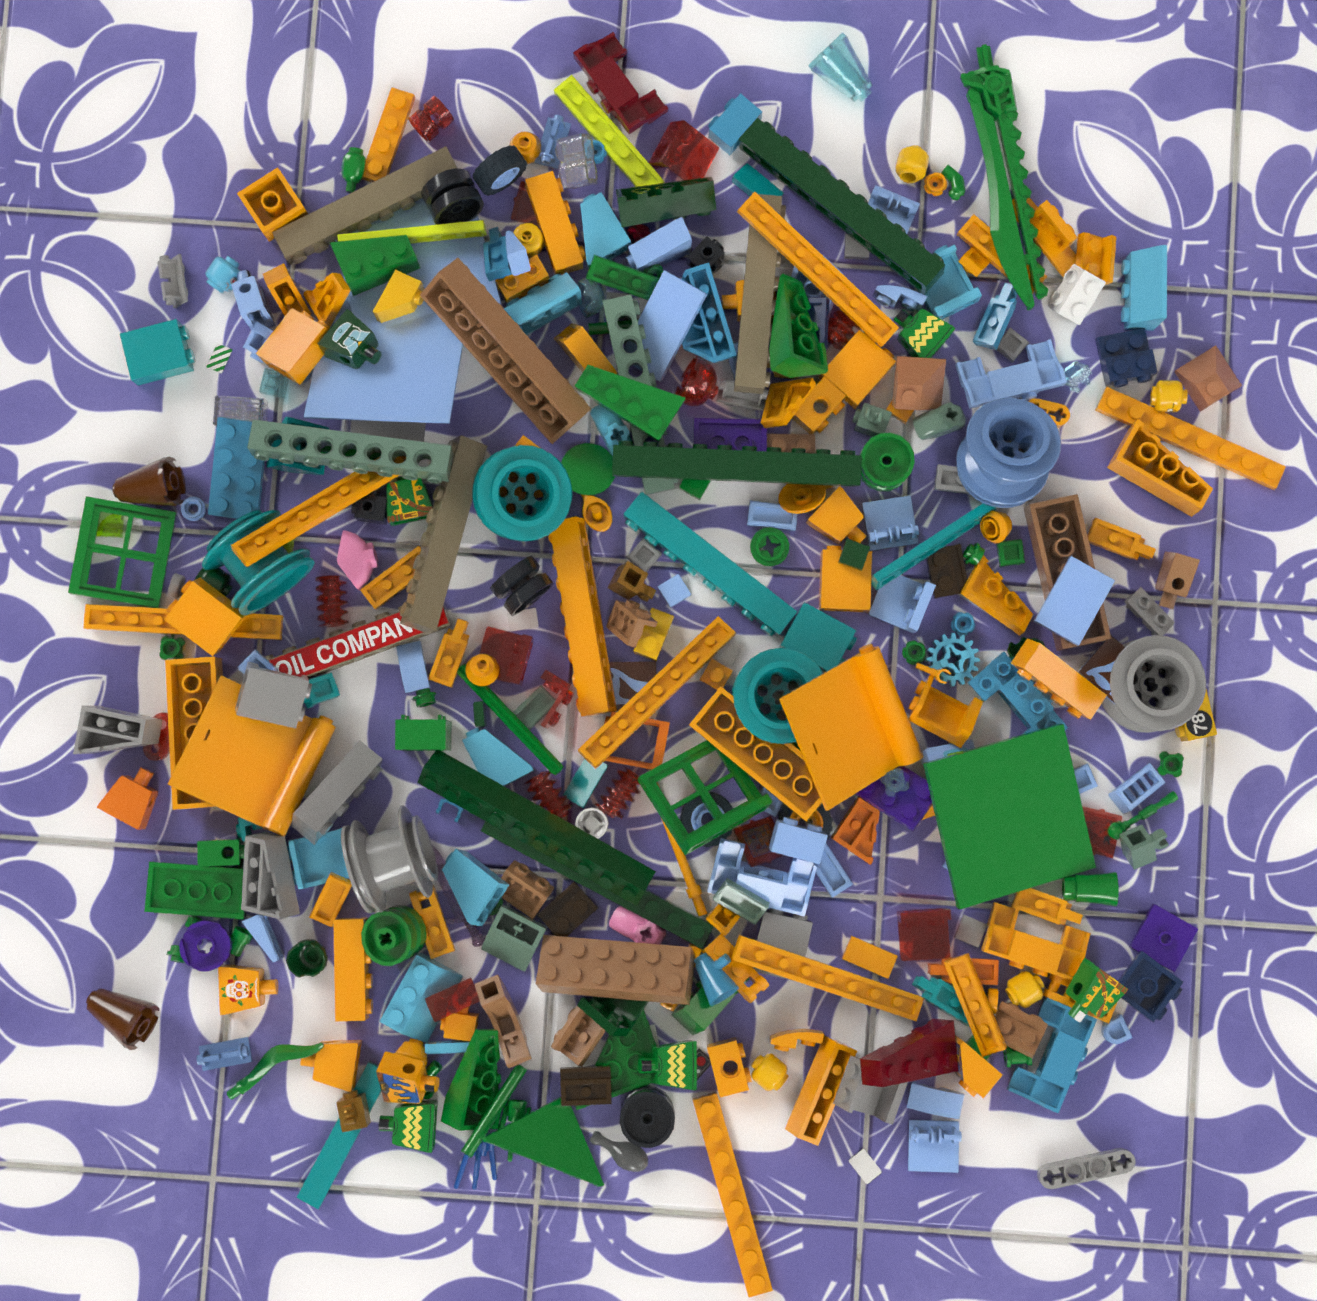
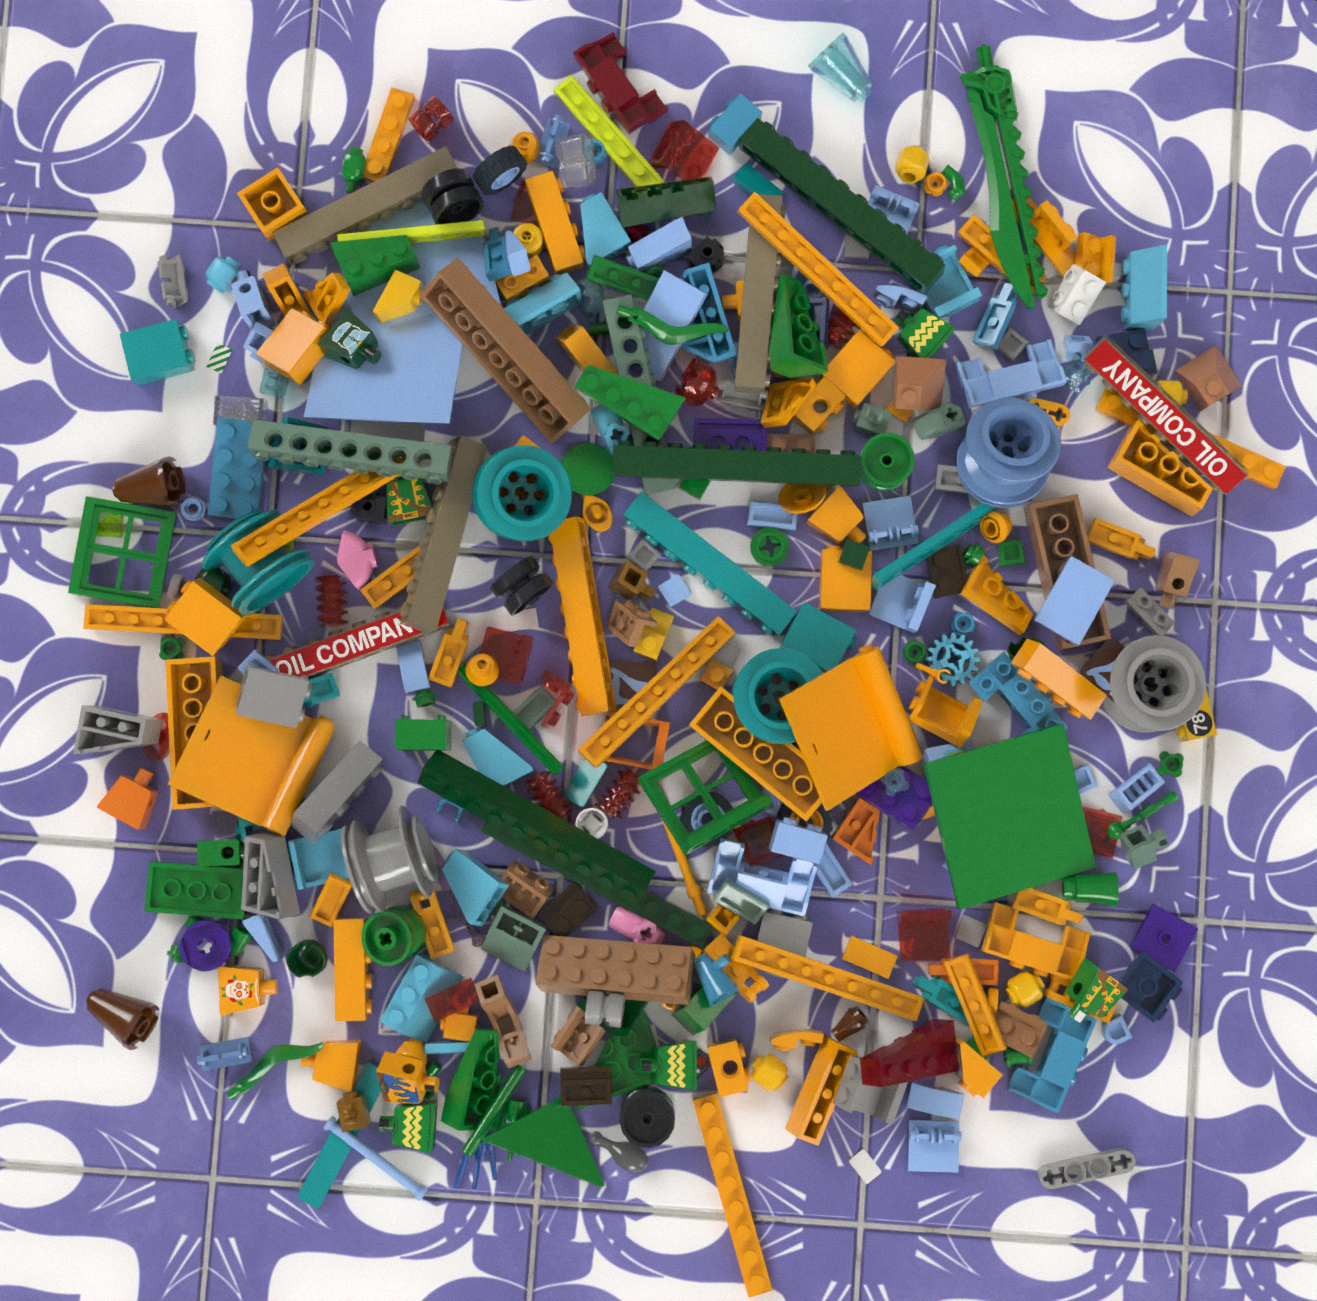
(375, 1158): none -> light blue bar
(604, 1008): none -> light grey wheel
(666, 333): none -> green piece
(851, 1023): none -> reddish brown cone
(1075, 344): none -> light blue tile
(1165, 415): none -> brick

